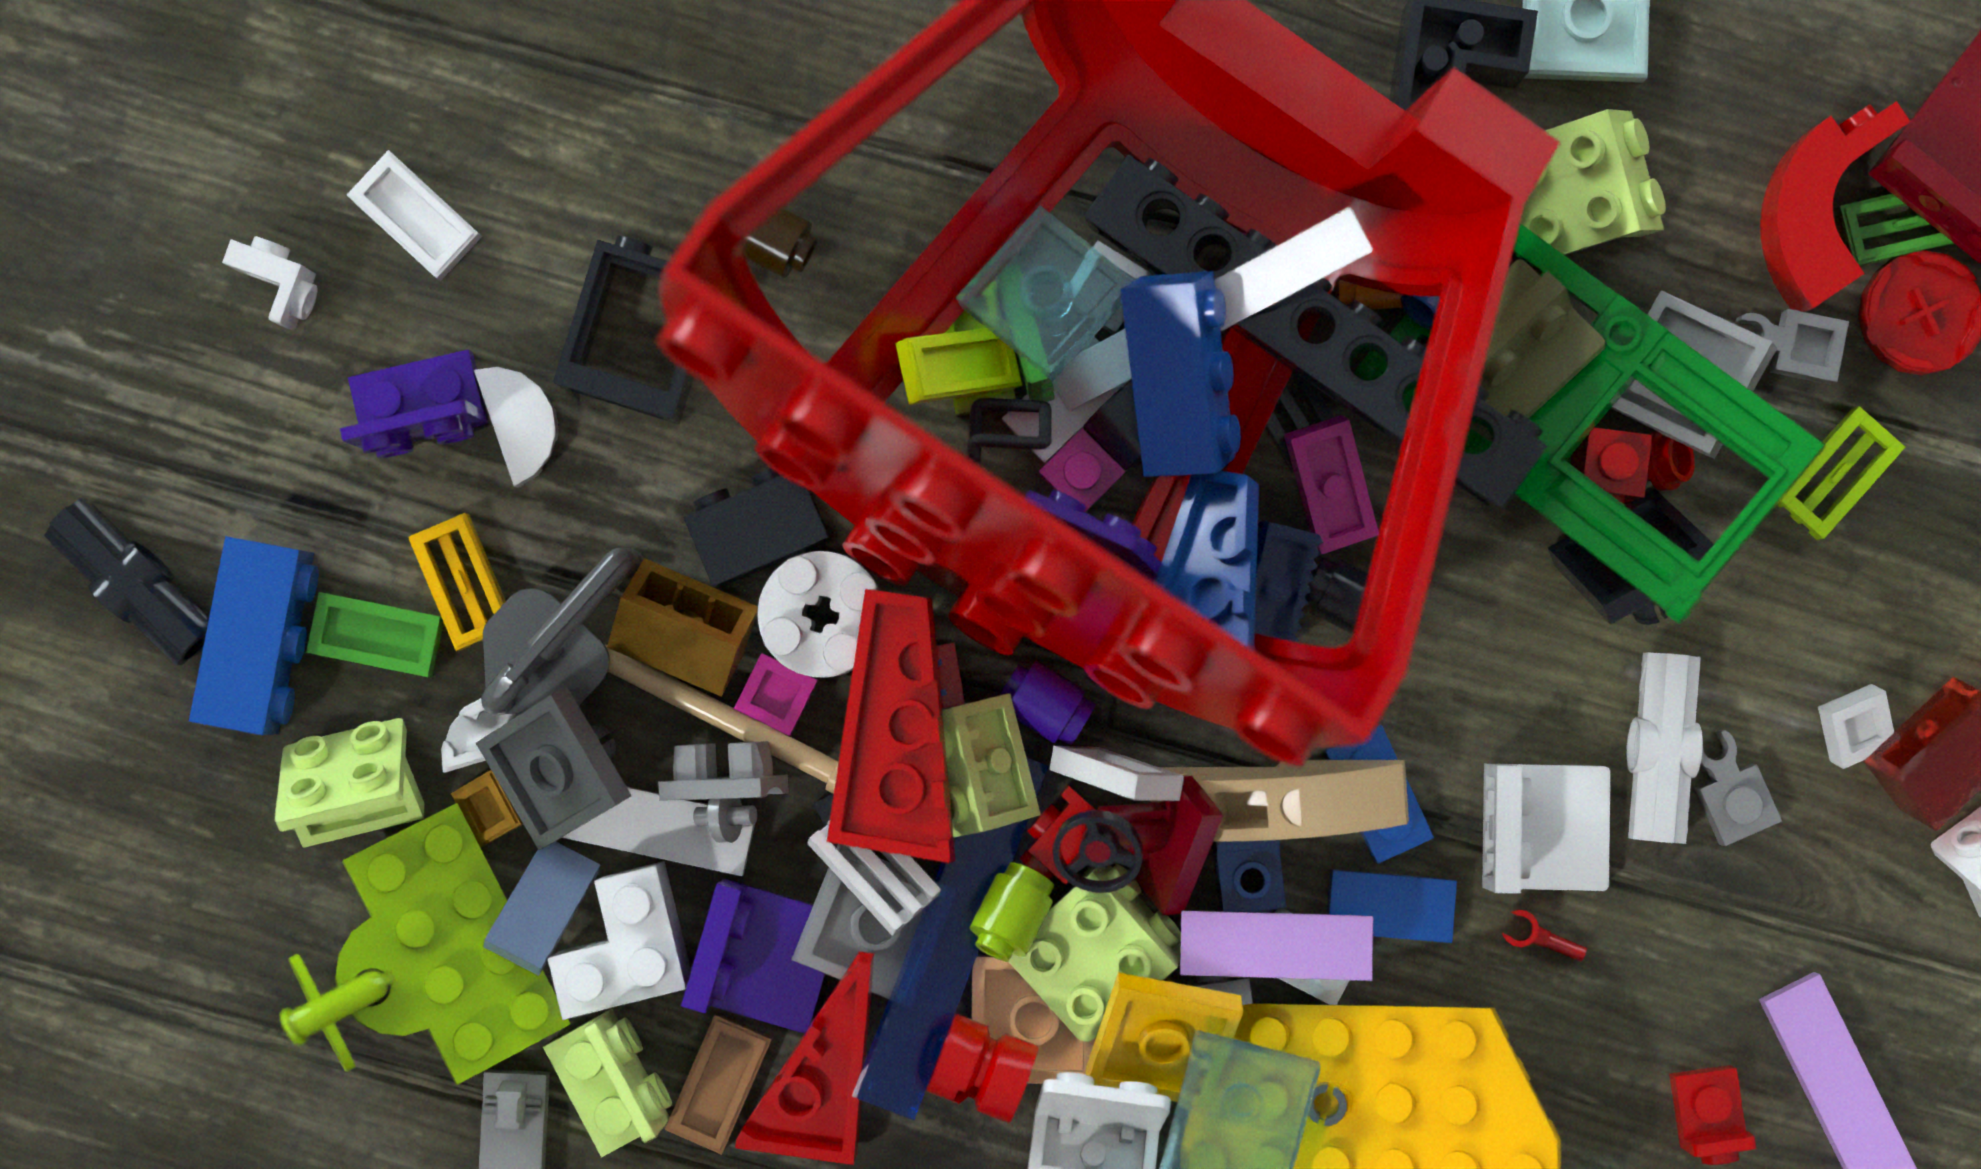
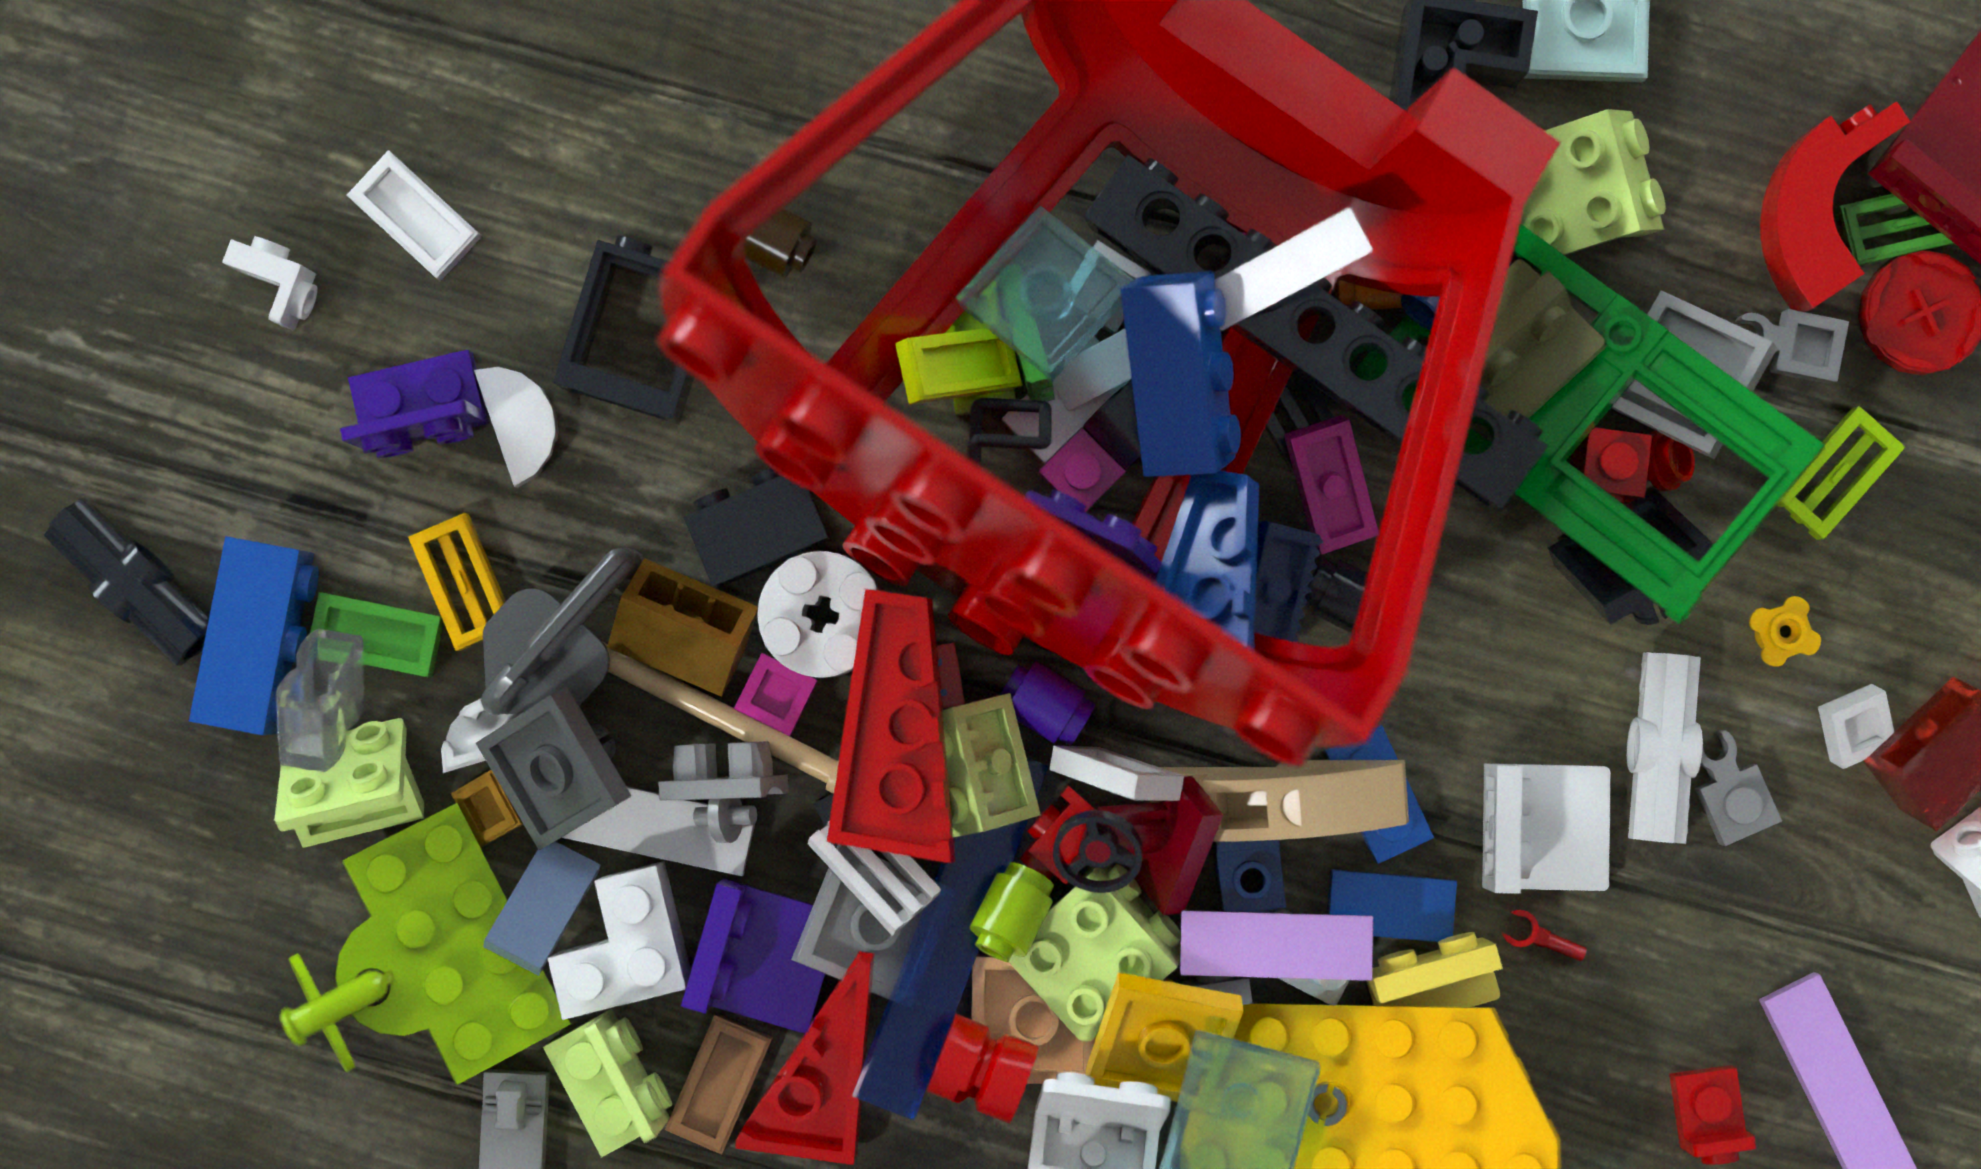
(320, 700): none -> clear brick
(1448, 977): none -> light yellow bracket
(1767, 627): none -> yellow plate

